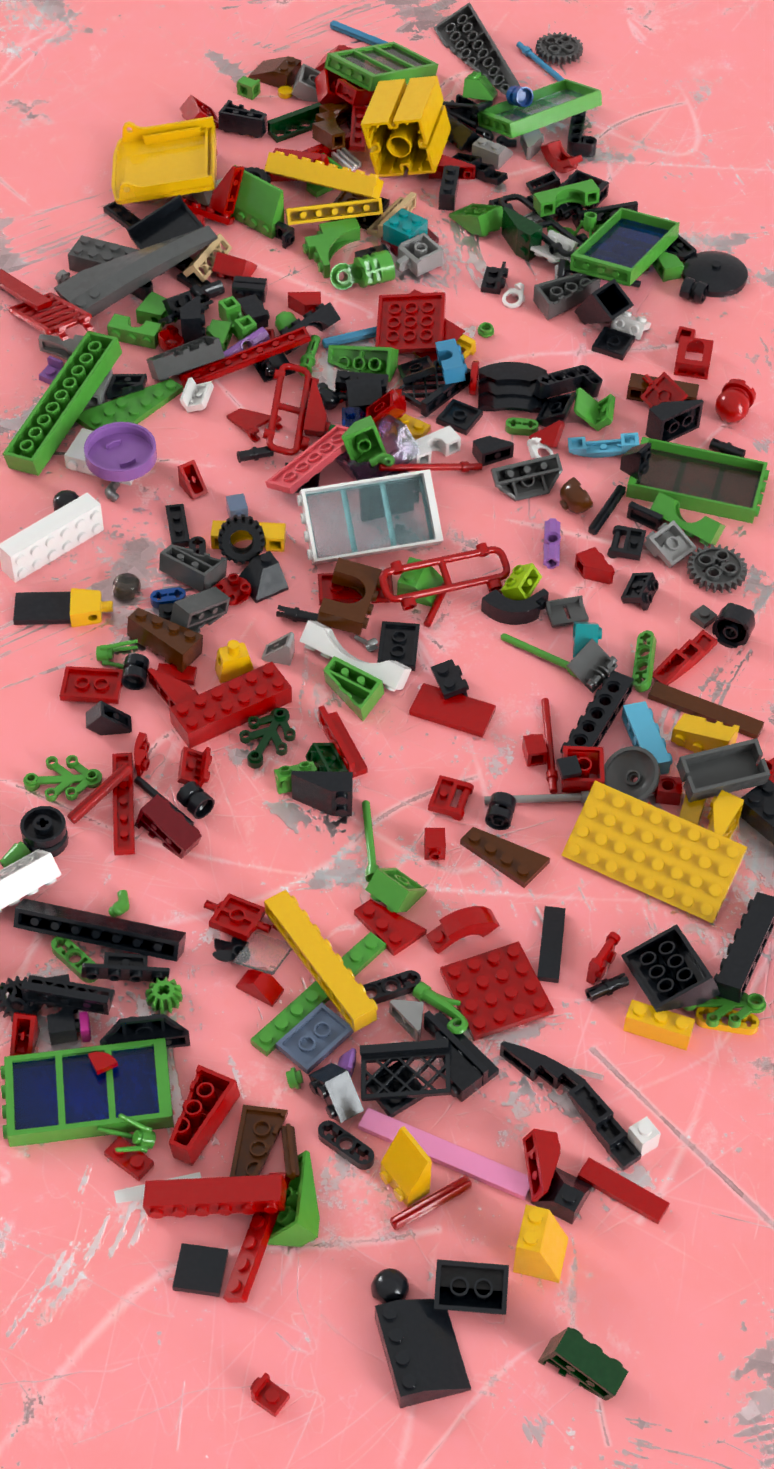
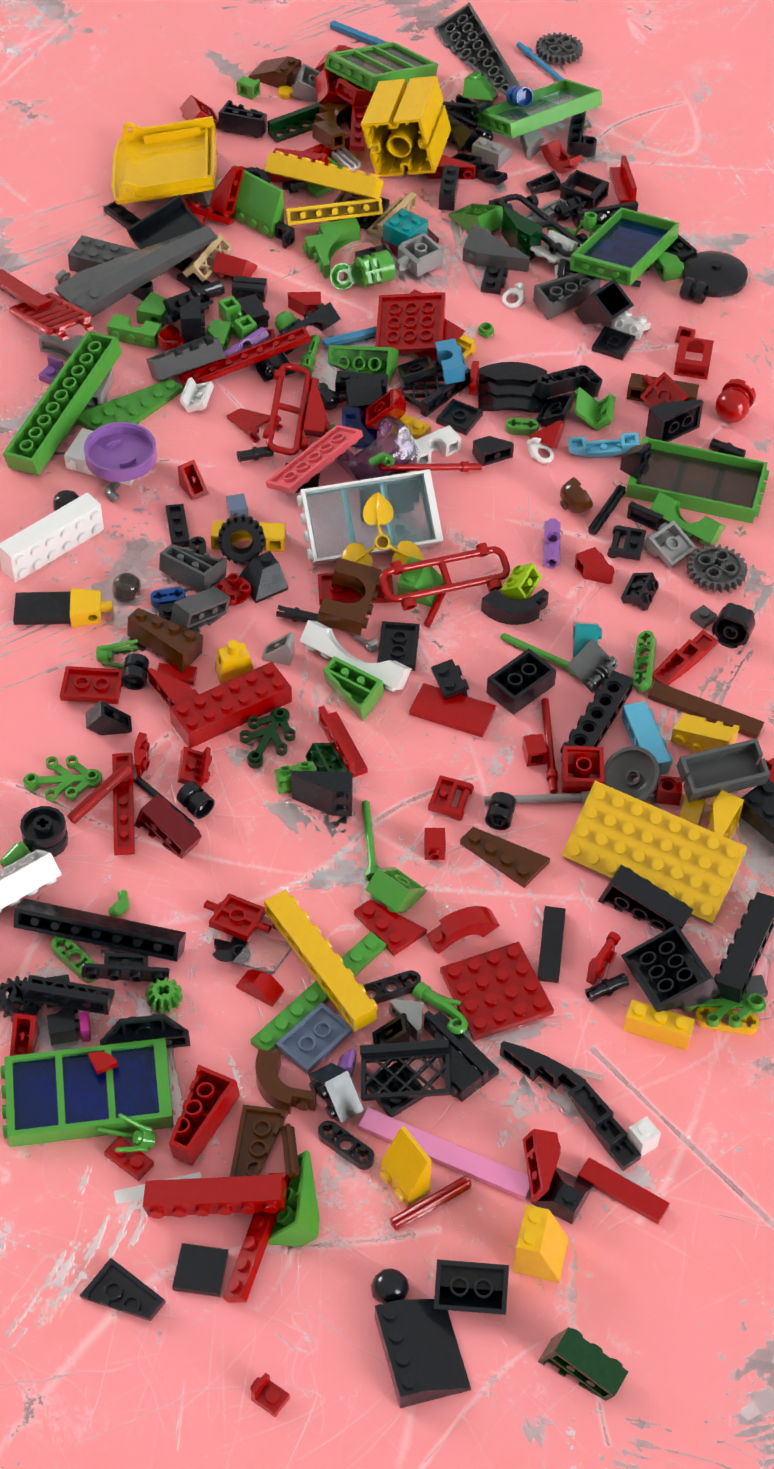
(123, 1292): none -> black wing
(125, 384): black wing -> none
(274, 1090): none -> reddish brown arch
(293, 186): none -> black plate
(294, 1078): bright green plate -> none
(363, 440): bright green slope -> none
(380, 511): none -> yellow plant
(393, 1031): none -> black slope
(486, 250): none -> dark grey wedge
(502, 140): black arm -> none
(521, 681): none -> black brick
(528, 477): dark grey wedge -> none
(568, 767): black tile -> none
(574, 607): dark grey piece -> none
(583, 192): bright green arch -> none
(623, 182): none -> red fence
(644, 900): none -> black wedge
(757, 985): none -> dark grey tile

